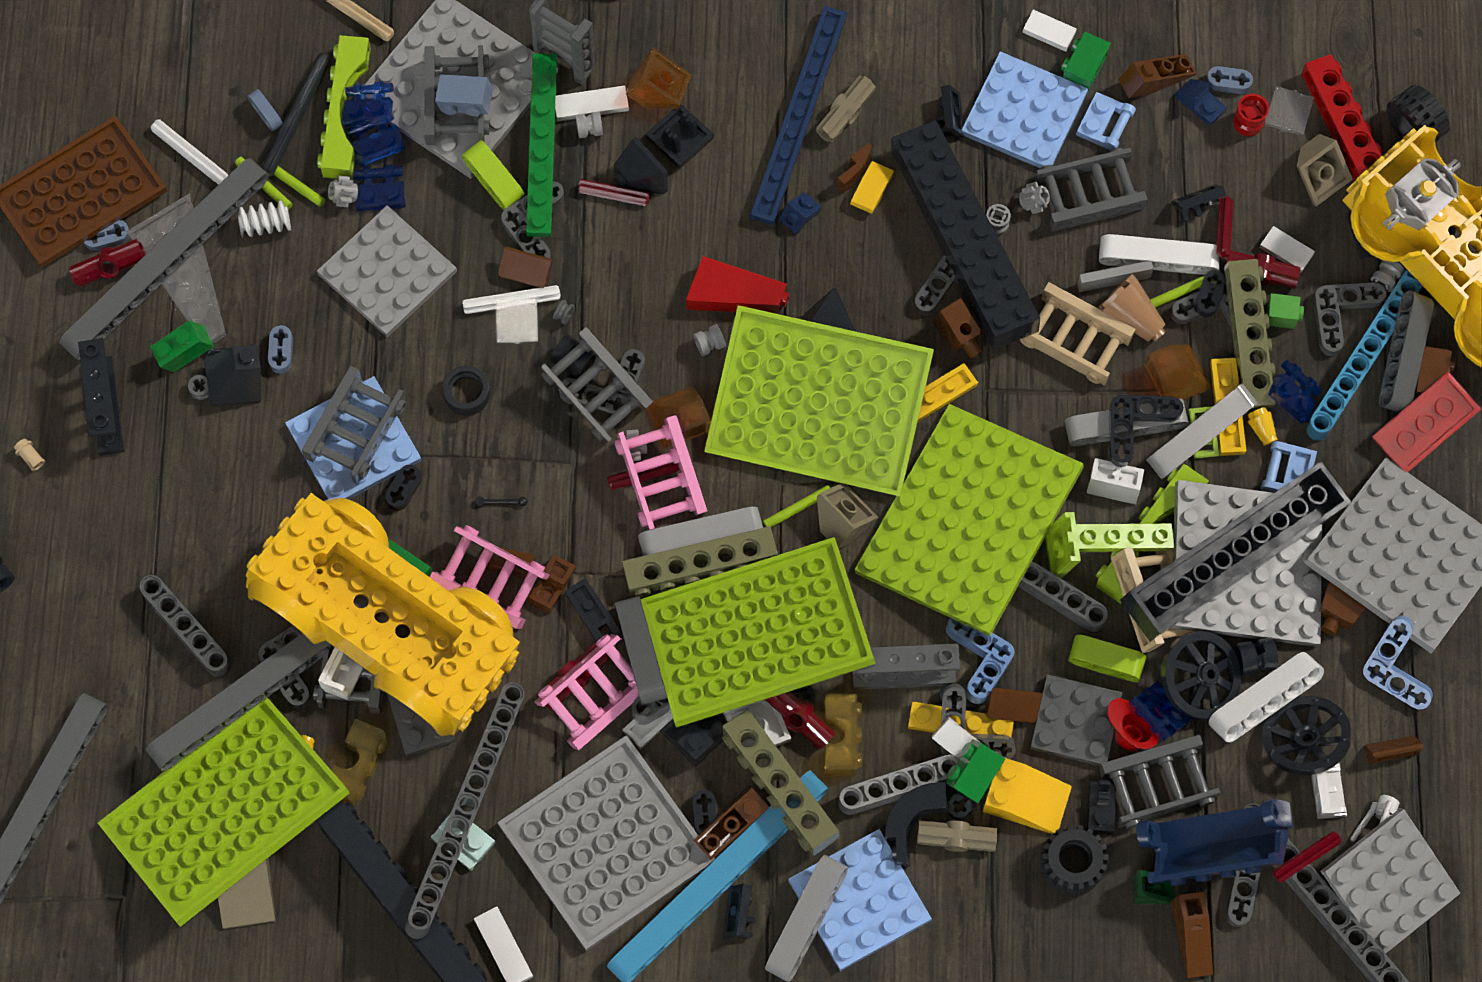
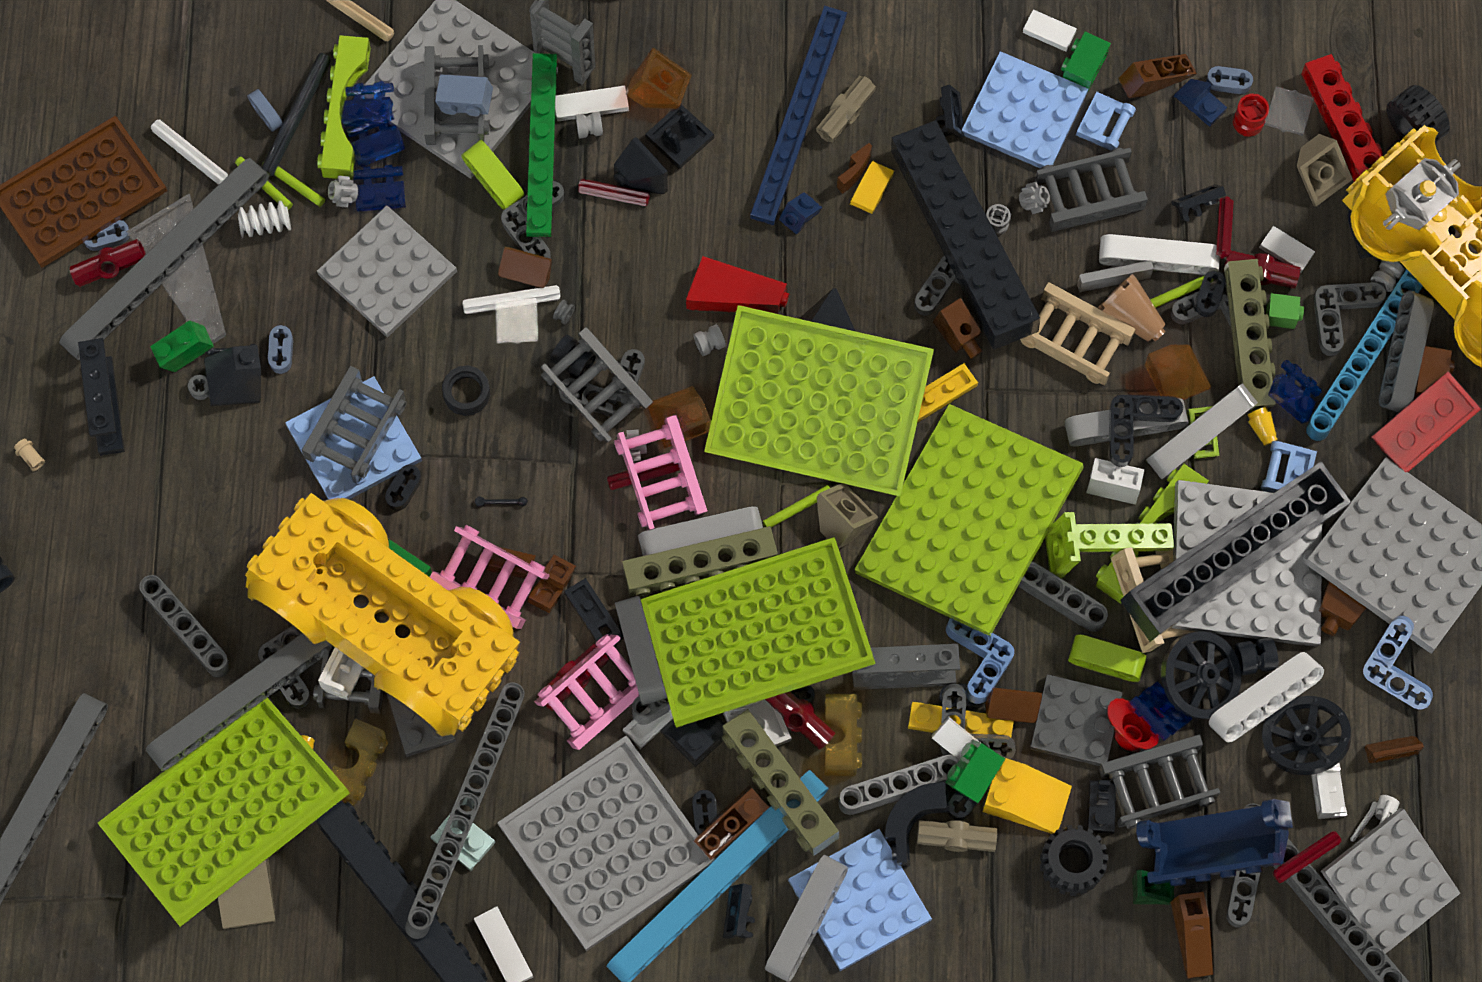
(1224, 381): yellow plate -> none

